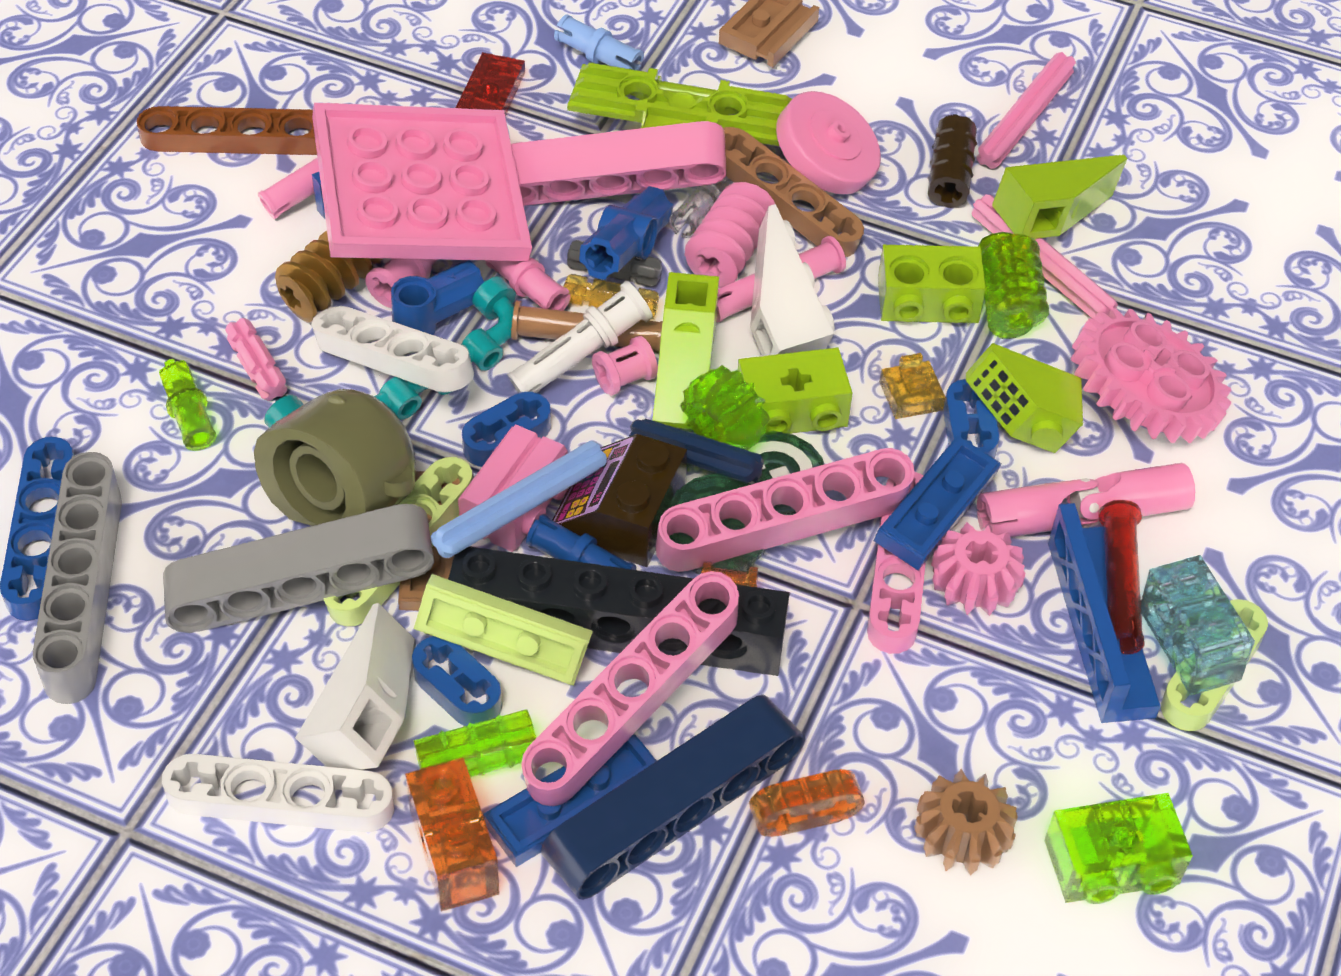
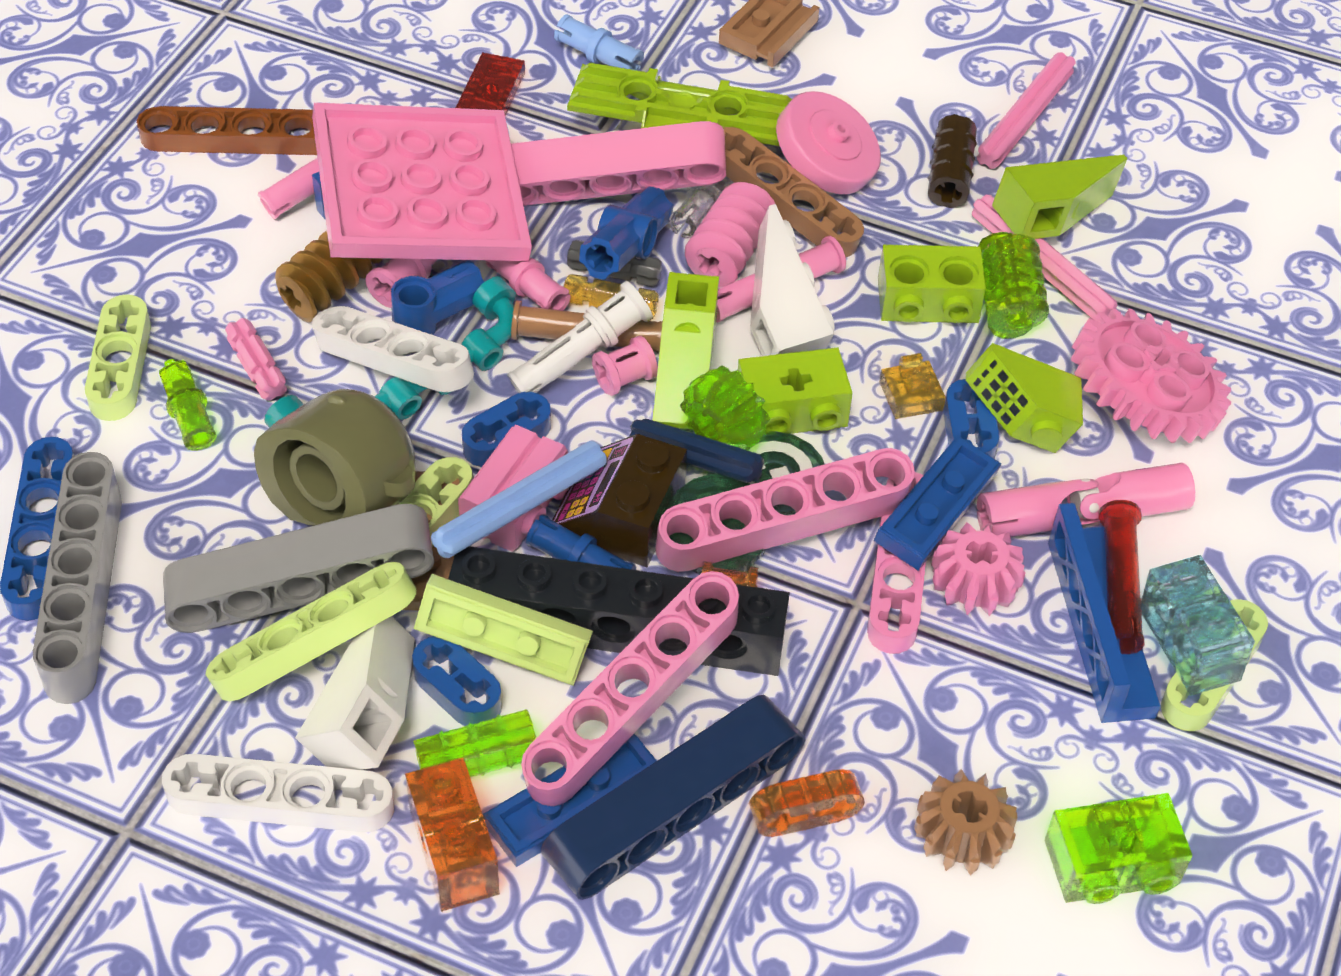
(126, 373): none -> yellowish green beam
(311, 631): none -> yellowish green beam

